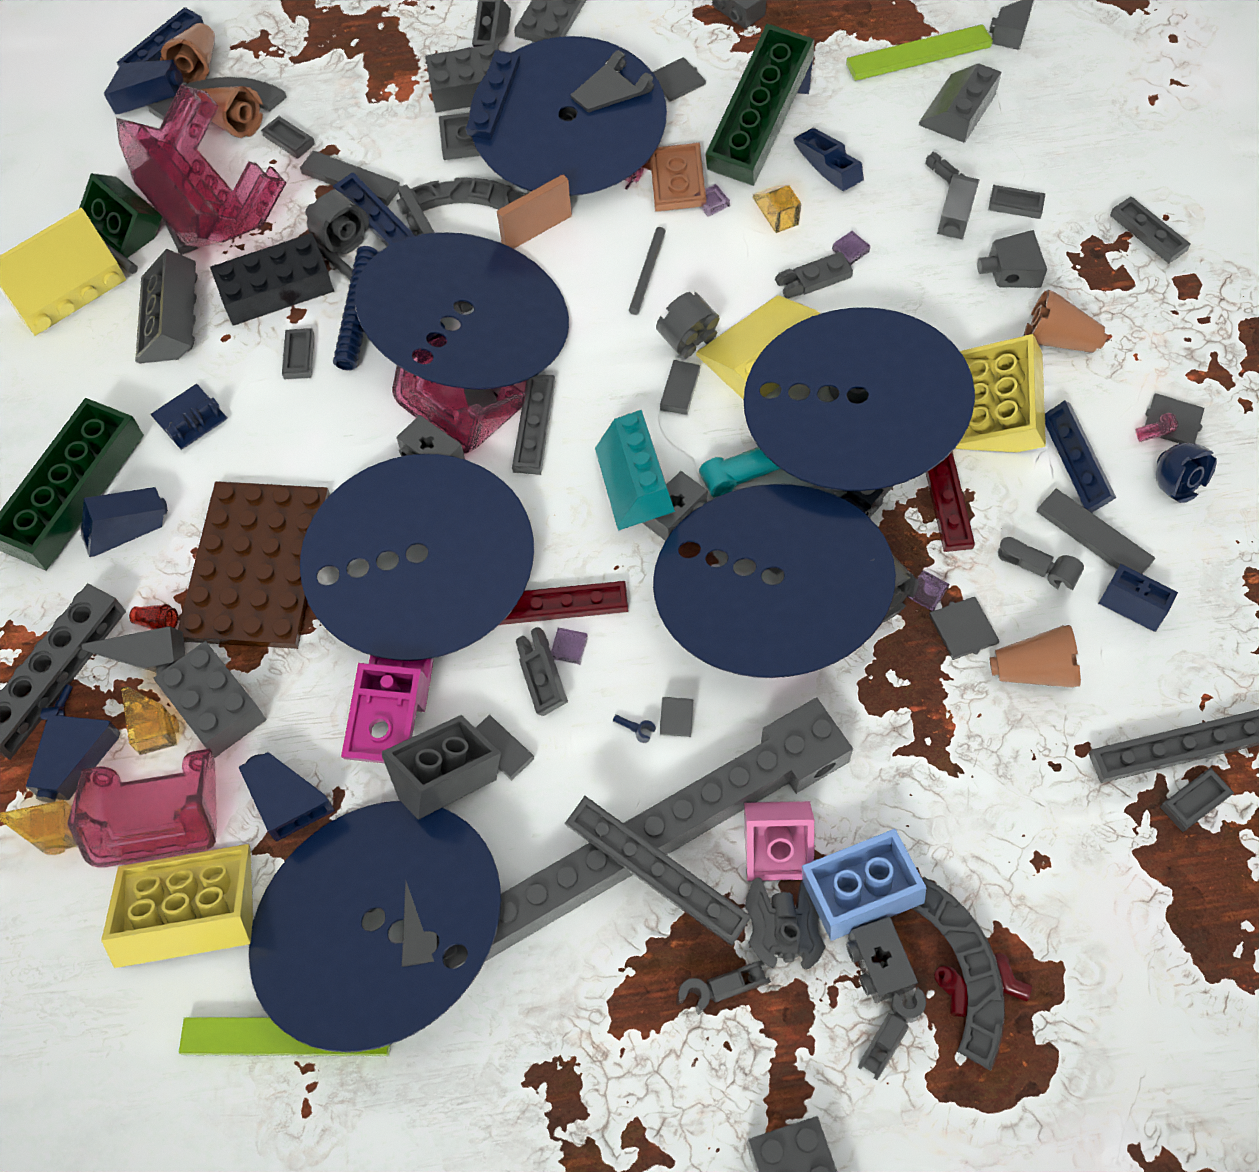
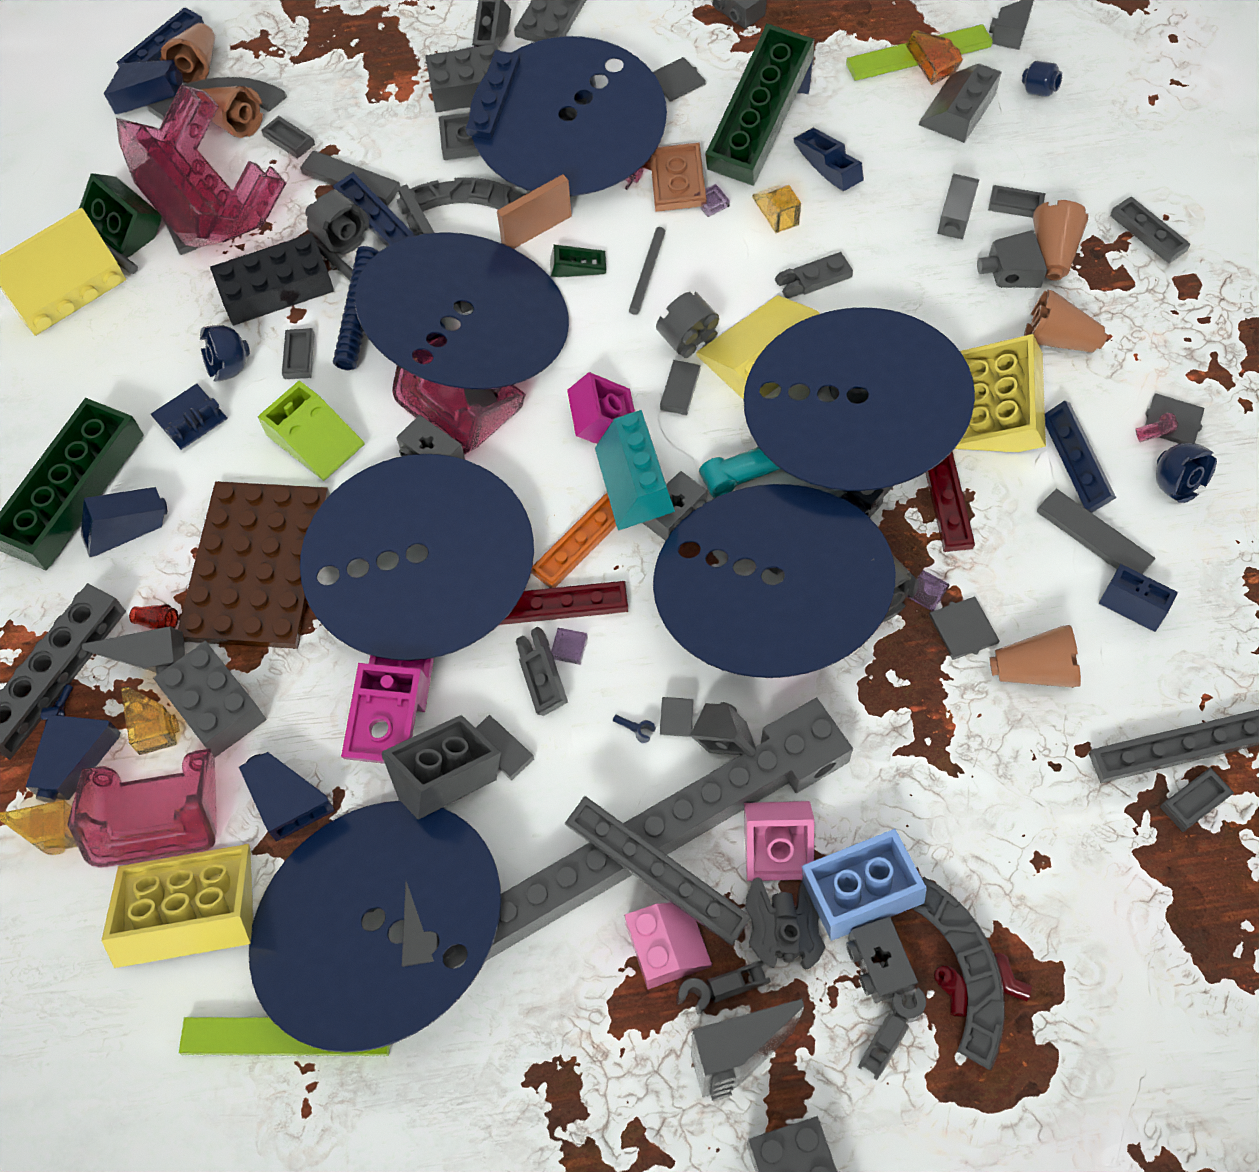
(166, 309): dark grey slope -> none
(224, 352): none -> dark blue cylinder
(310, 430): none -> lime slope
(534, 425): dark grey tile -> none
(563, 266): none -> dark green slope
(575, 544): none -> orange tile
(596, 404): none -> dark pink slope
(609, 86): dark grey flag -> none
(666, 943): none -> bright pink slope
(723, 731): none -> dark grey slope
(736, 1047): none -> dark grey slope
(852, 247): clear purple tile -> none
(934, 55): none -> clear orange slope
(942, 167): dark grey axle -> none
(1042, 78): none -> dark blue head
(1059, 234): none -> nougat cone
(1065, 569): dark grey piece -> none

